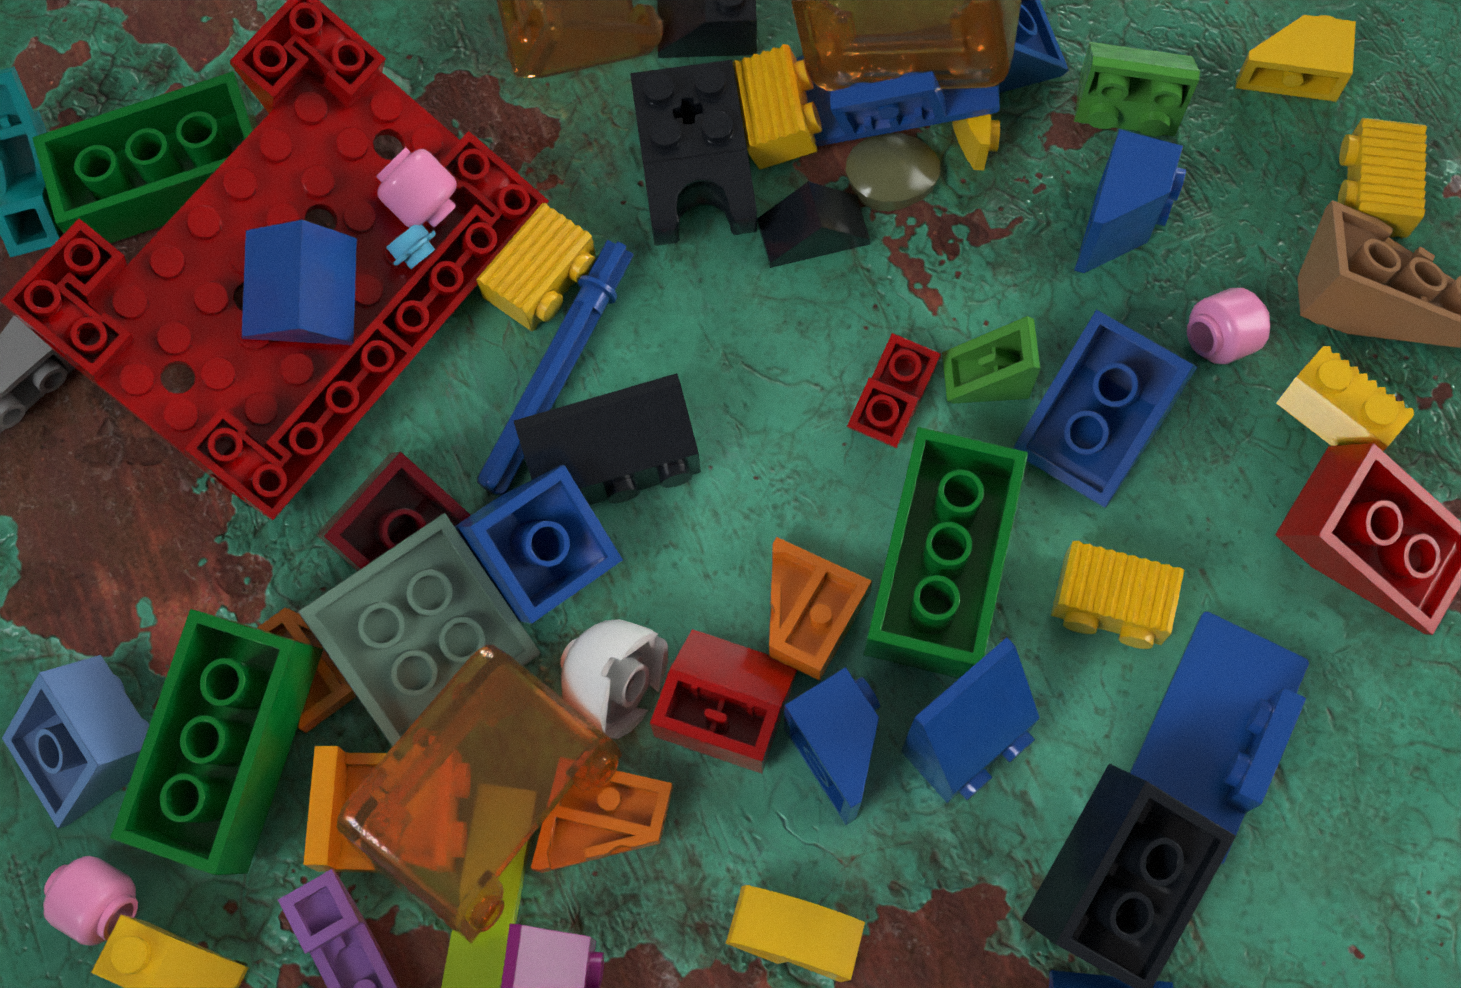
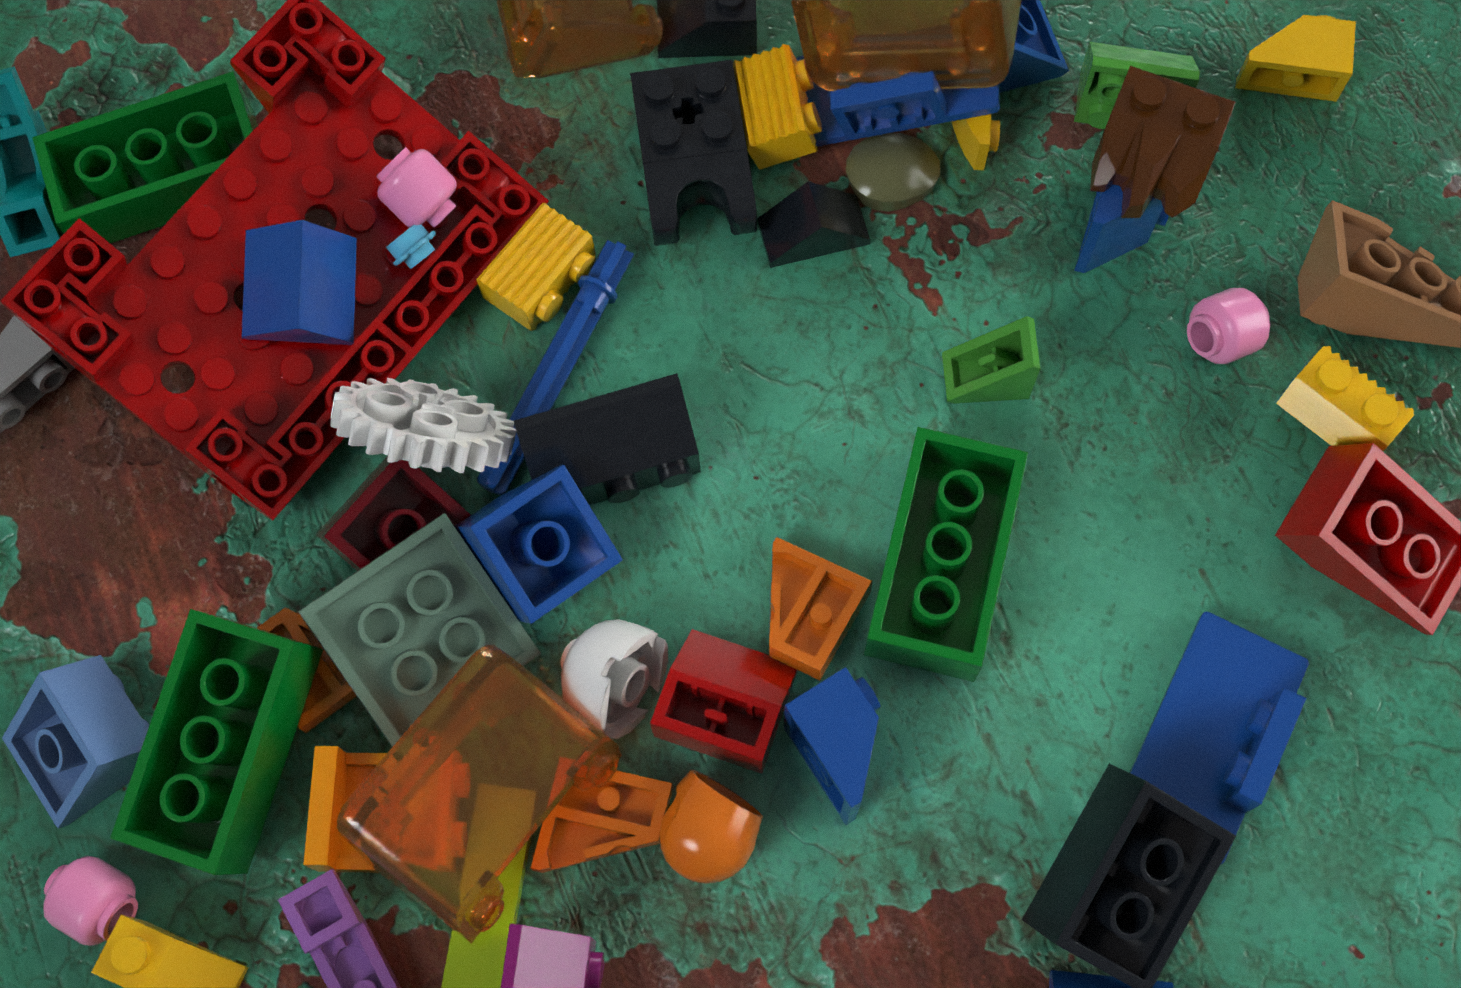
(422, 425): none -> white gear
(708, 830): none -> orange helmet
(795, 932): yellow slope -> none
(894, 391): red slope -> none
(974, 725): blue slope -> none
(1103, 408): blue slope -> none
(1117, 595): yellow brick -> none
(1159, 142): none -> reddish brown plate
(1386, 172): yellow brick -> none

